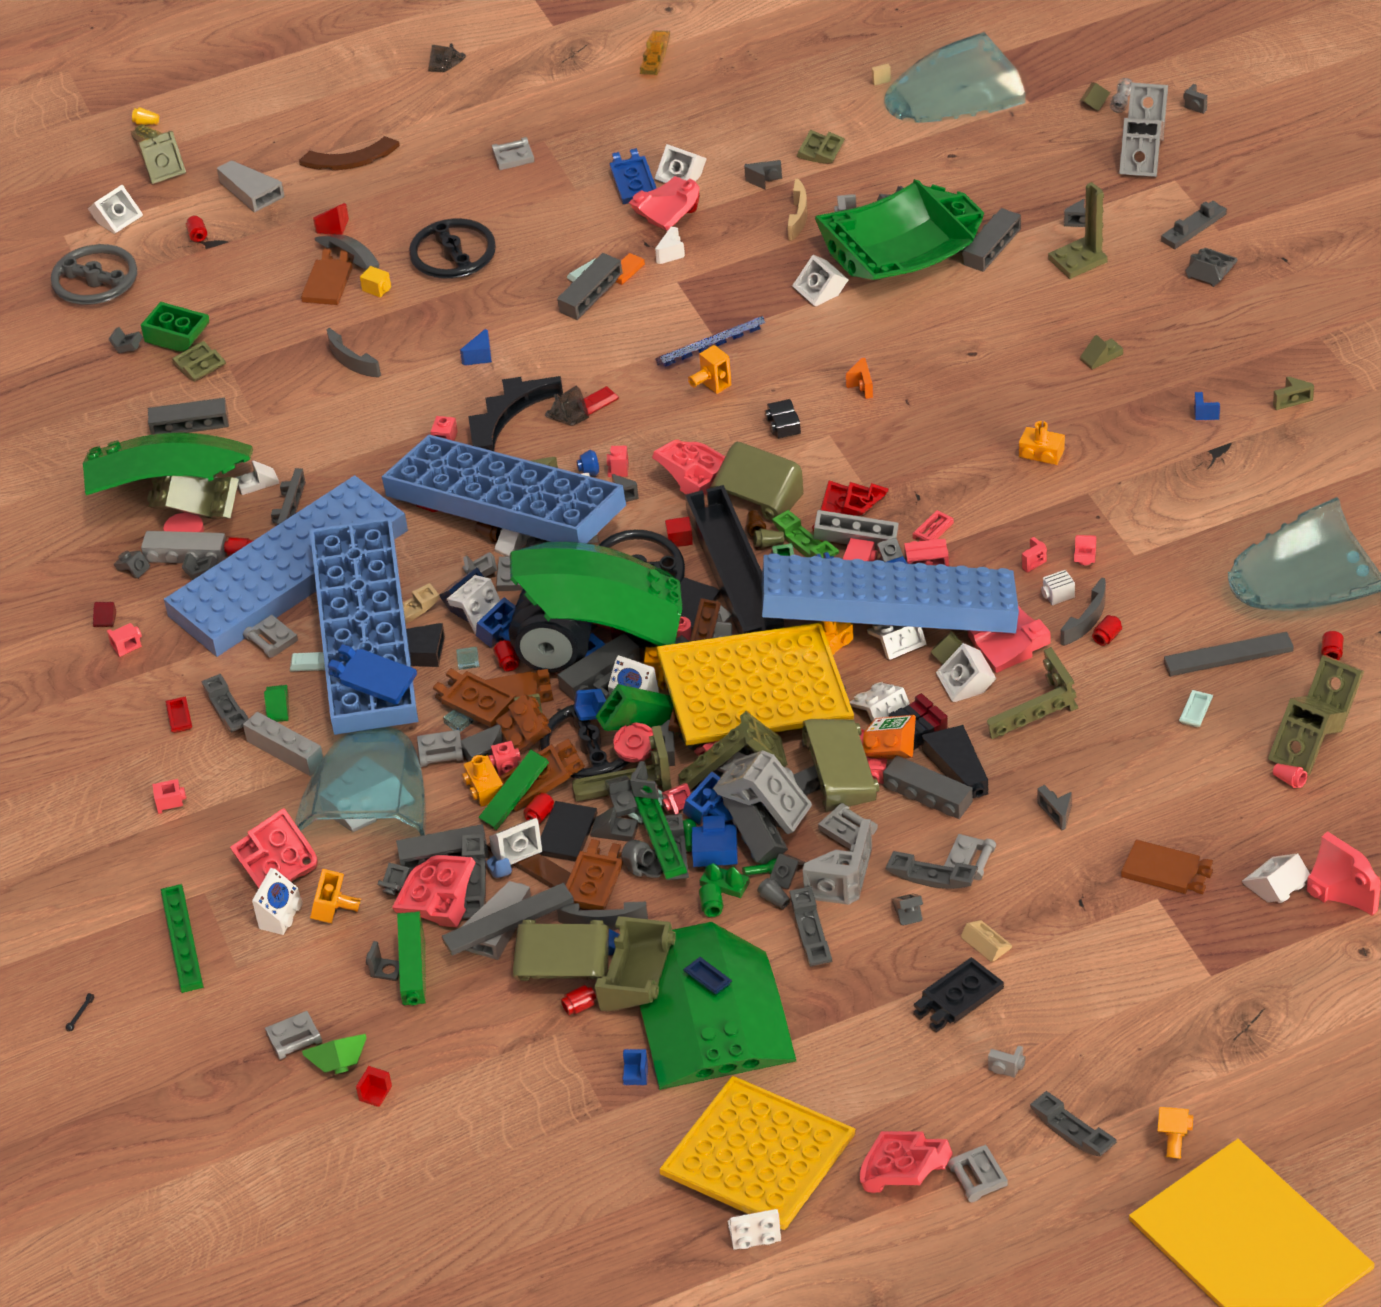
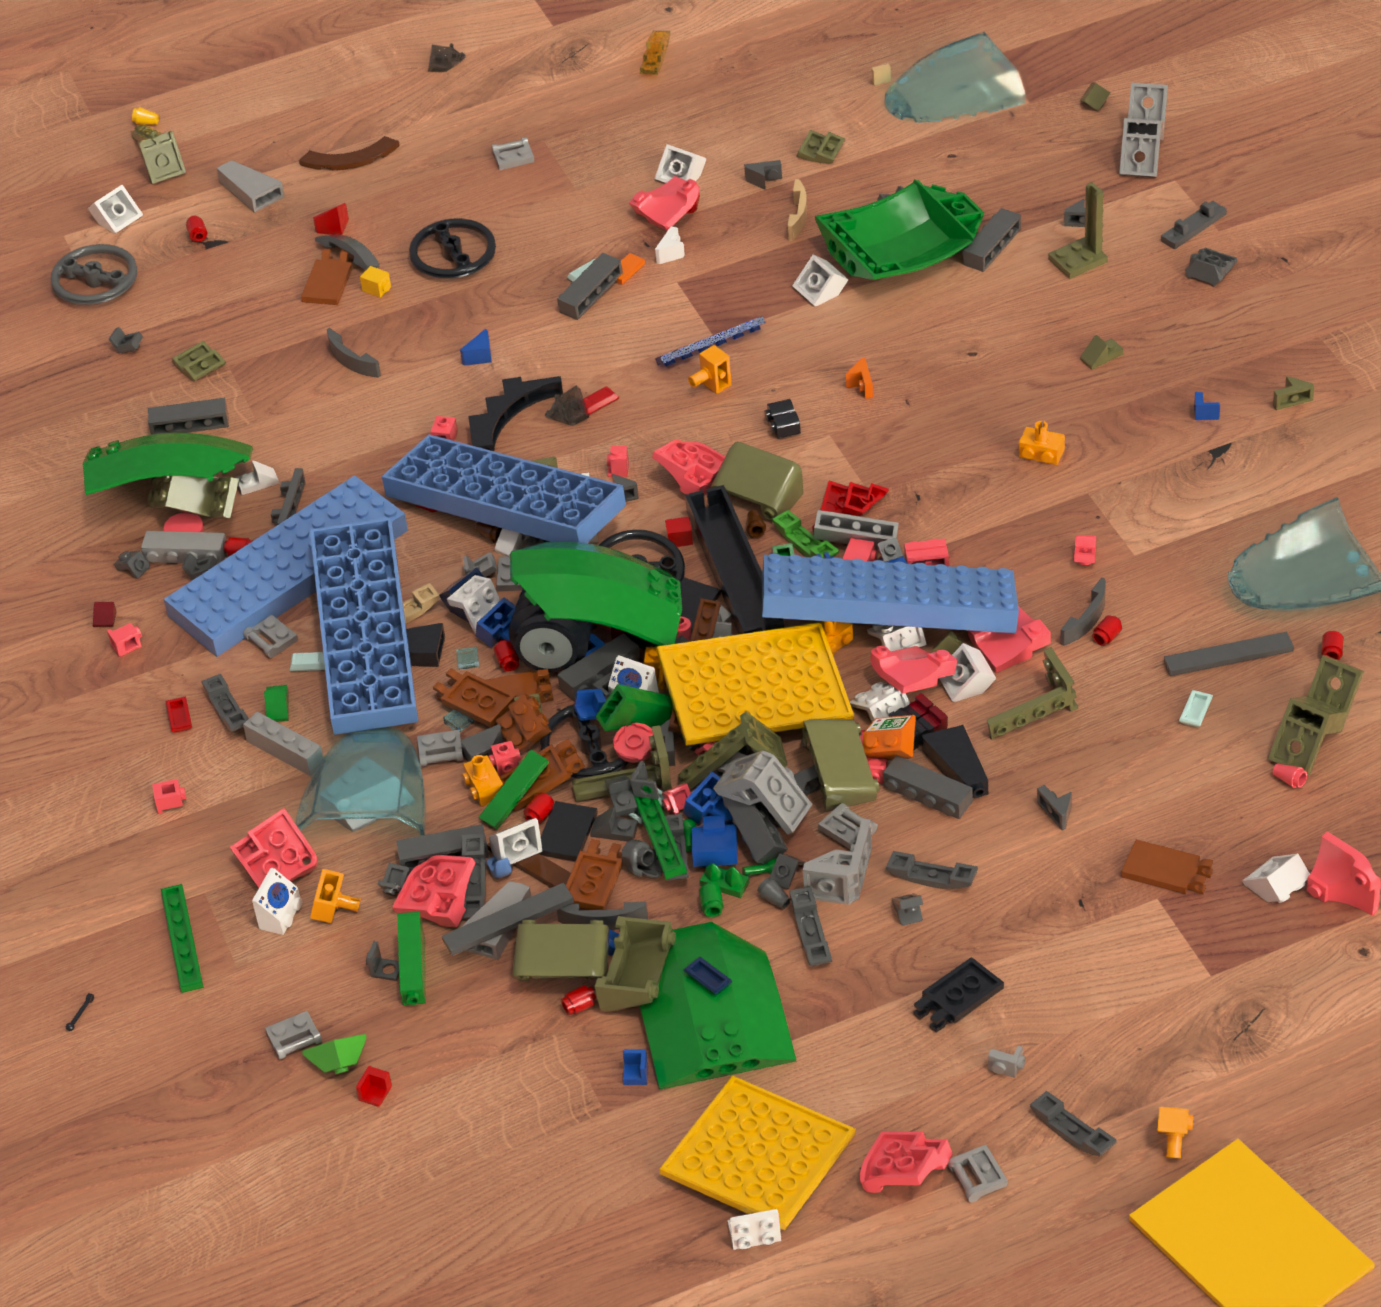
(173, 326): green brick -> none
(372, 674): blue tile -> none
(588, 463): blue cone -> none
(631, 175): blue tile -> none
(765, 538): olive cone -> none
(845, 202): light grey bracket -> none
(912, 667): none -> coral slope
(936, 529): coral tile -> none
(965, 850): light grey plate -> none
(985, 940): tan slope -> none
(1034, 556): coral bracket -> none
(1058, 587): white brick -> none
(1120, 100): clear piece -> none
(1195, 100): dark grey bracket -> none

